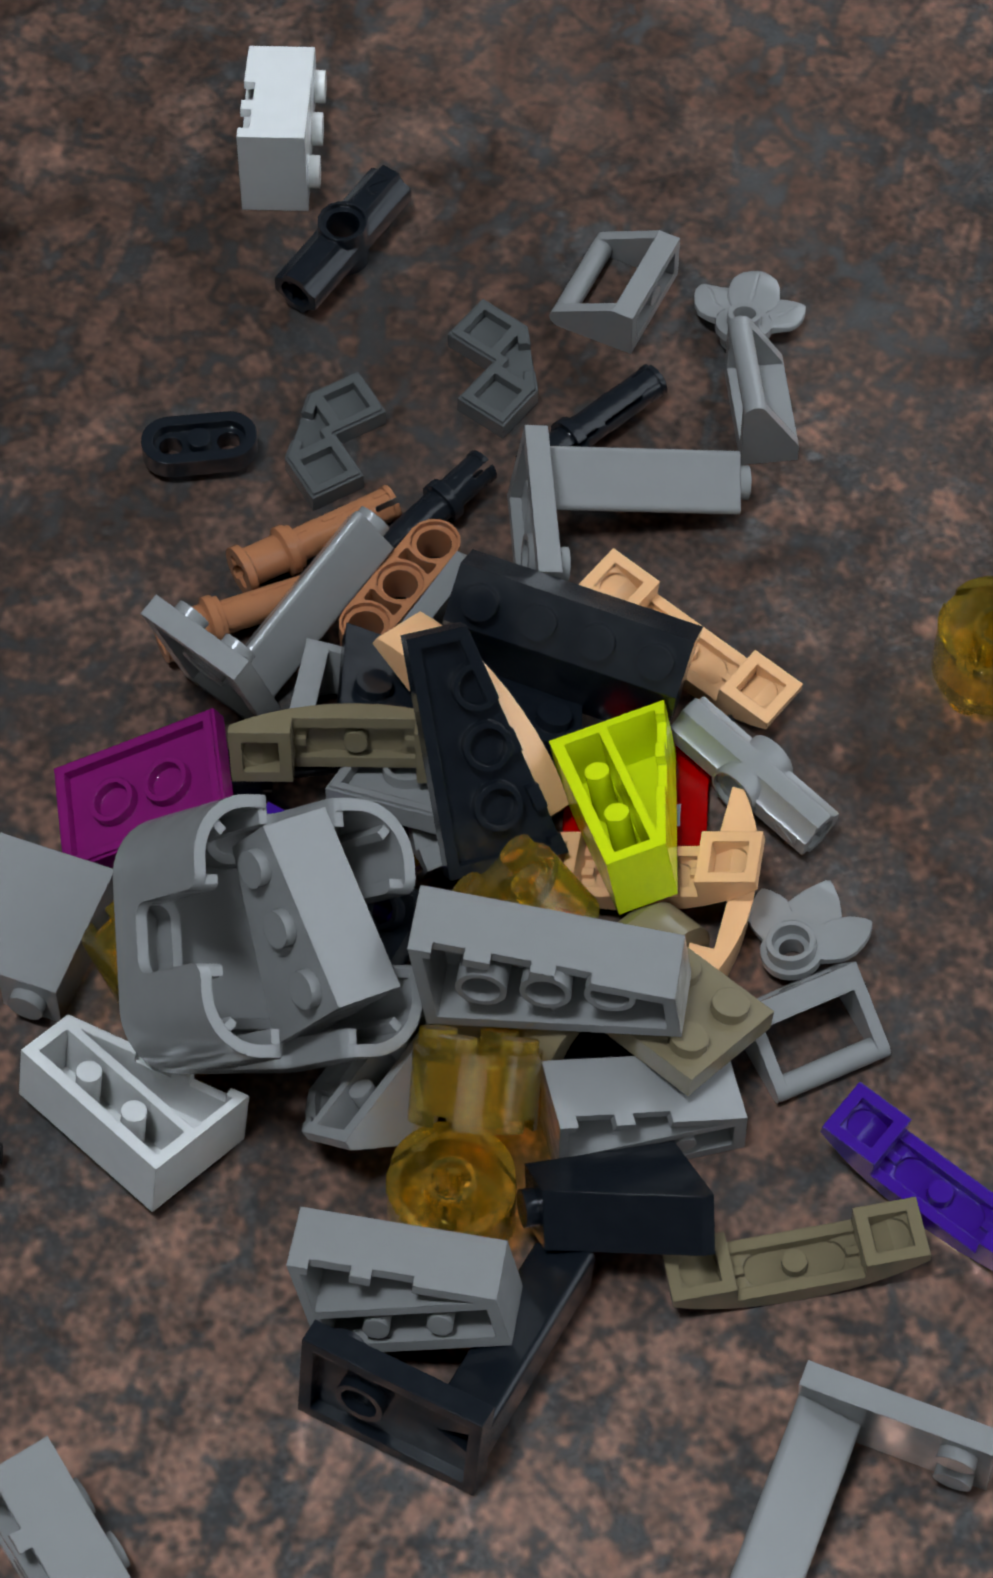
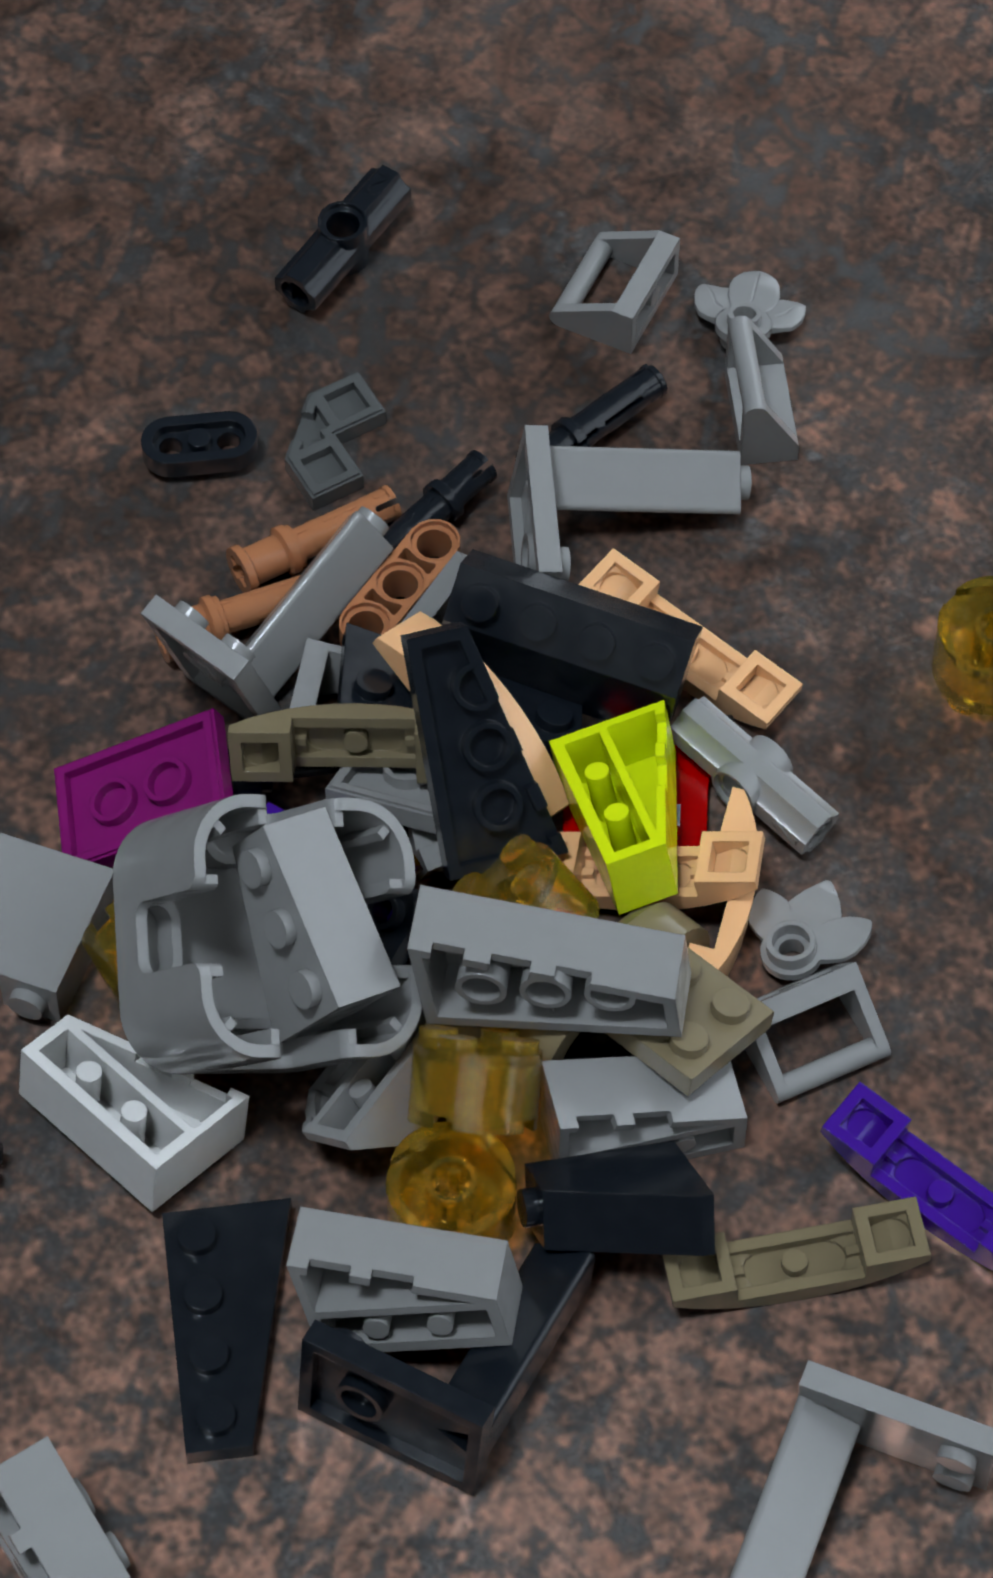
(223, 1305): none -> black wing
(280, 128): white wedge -> none
(503, 349): dark grey tile -> none

